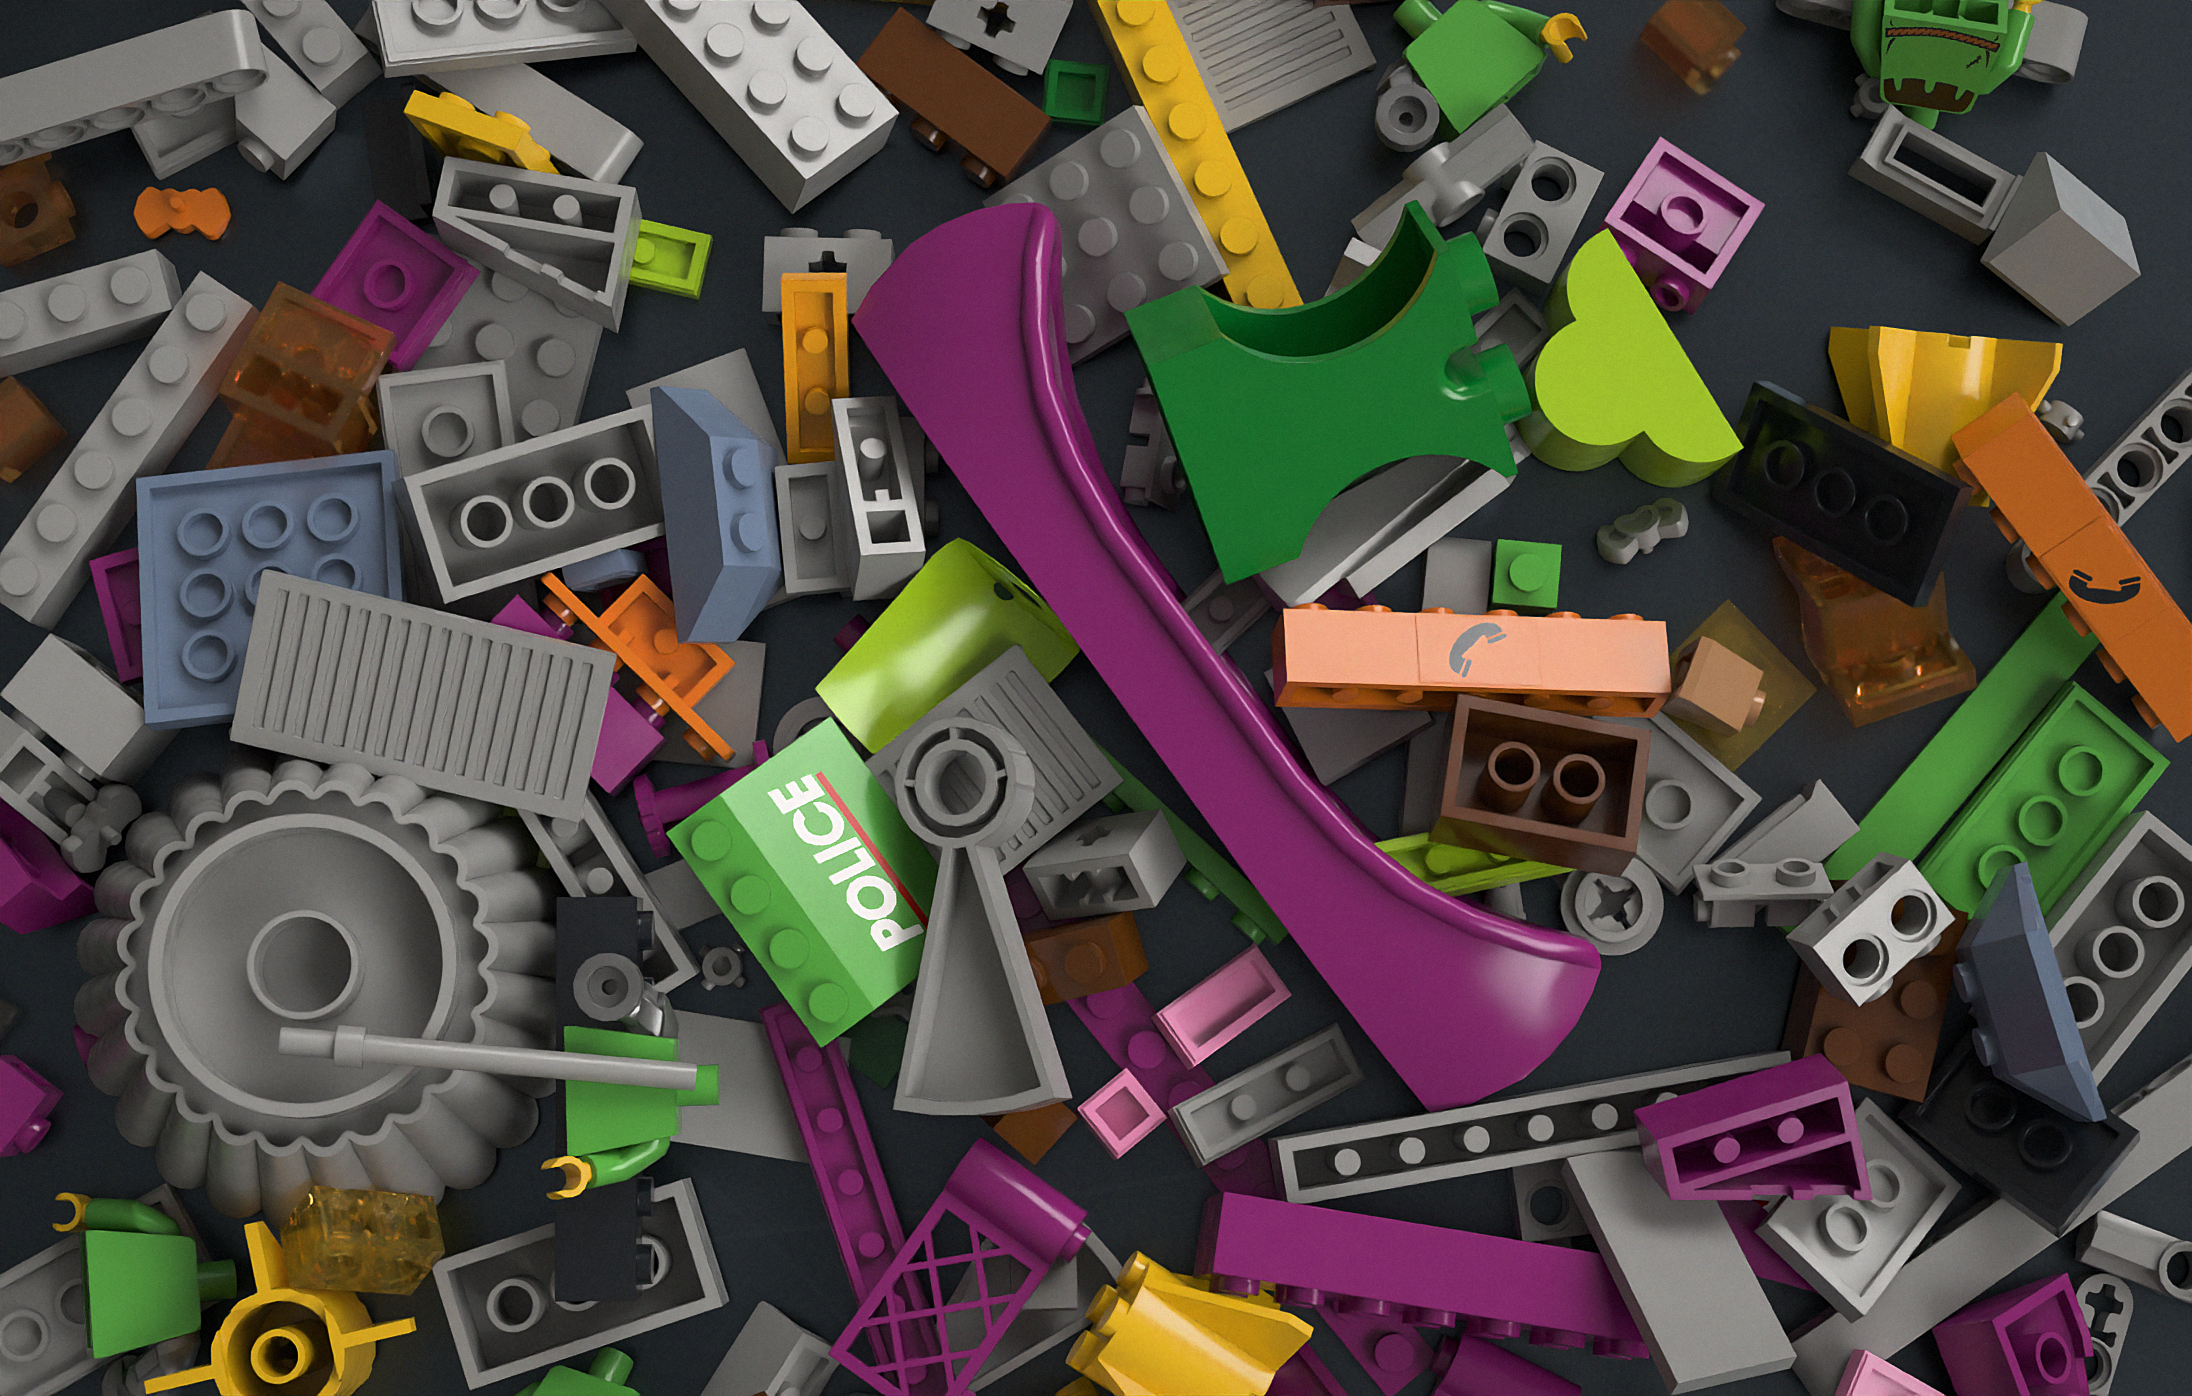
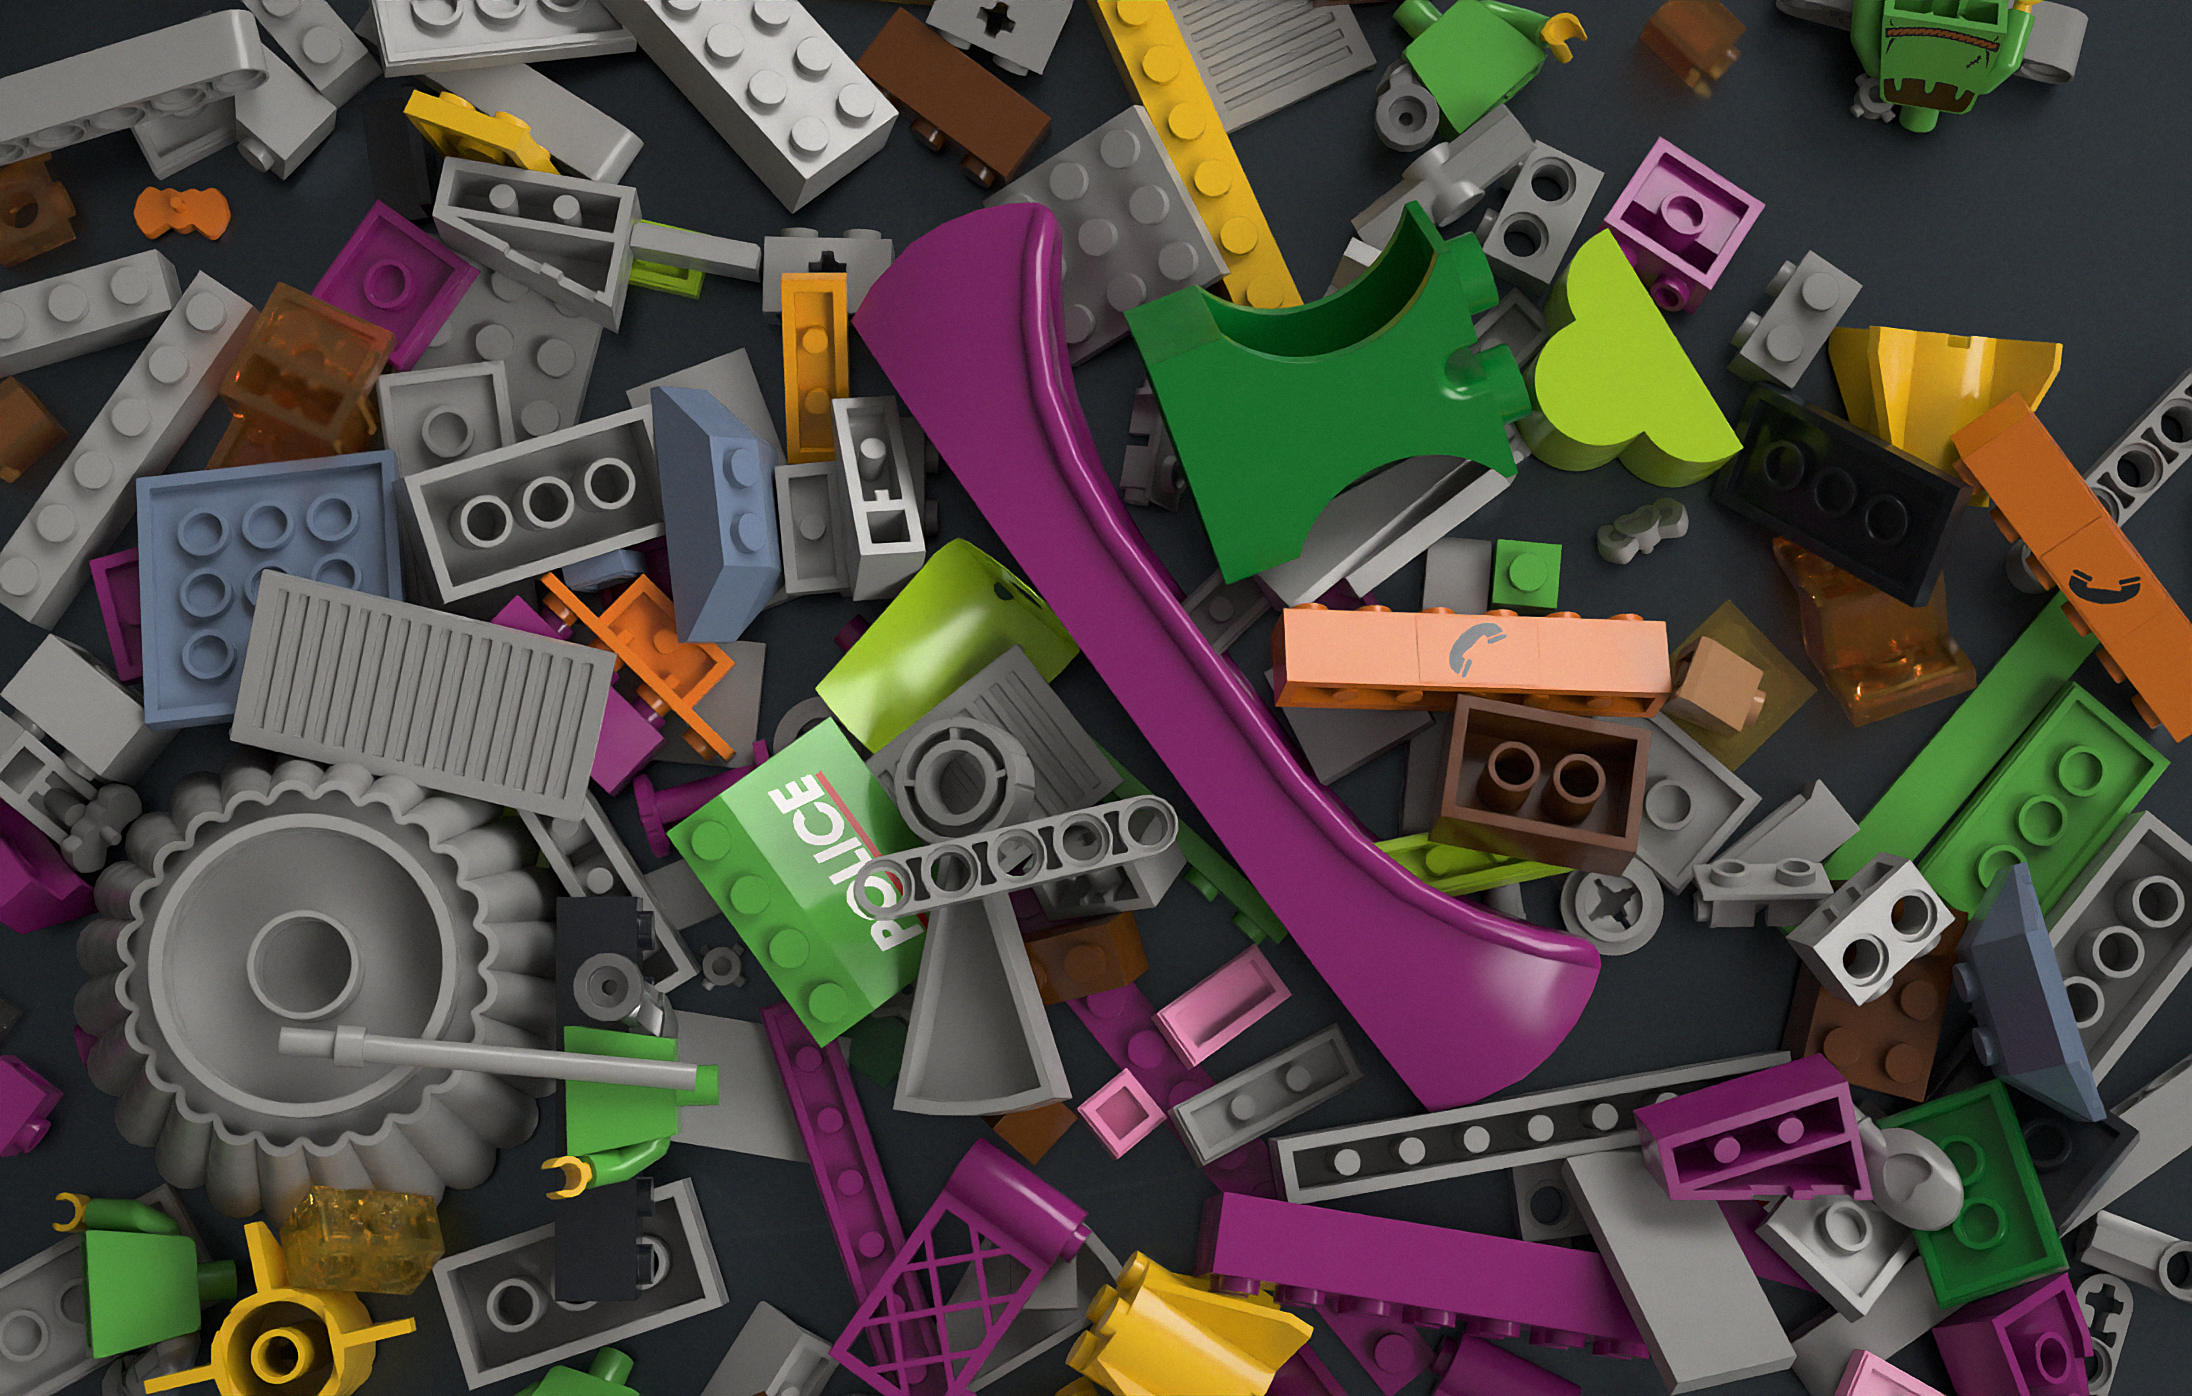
(697, 252): none -> light grey tile
(1045, 842): none -> light grey beam
(1075, 94): green tile -> none
(1795, 324): none -> light grey brick
(1882, 172): light grey window -> none
(1910, 1176): none -> light grey piece
(2004, 1222): none -> green tile
(2061, 244): light grey slope -> none
(2061, 421): light grey piece -> none

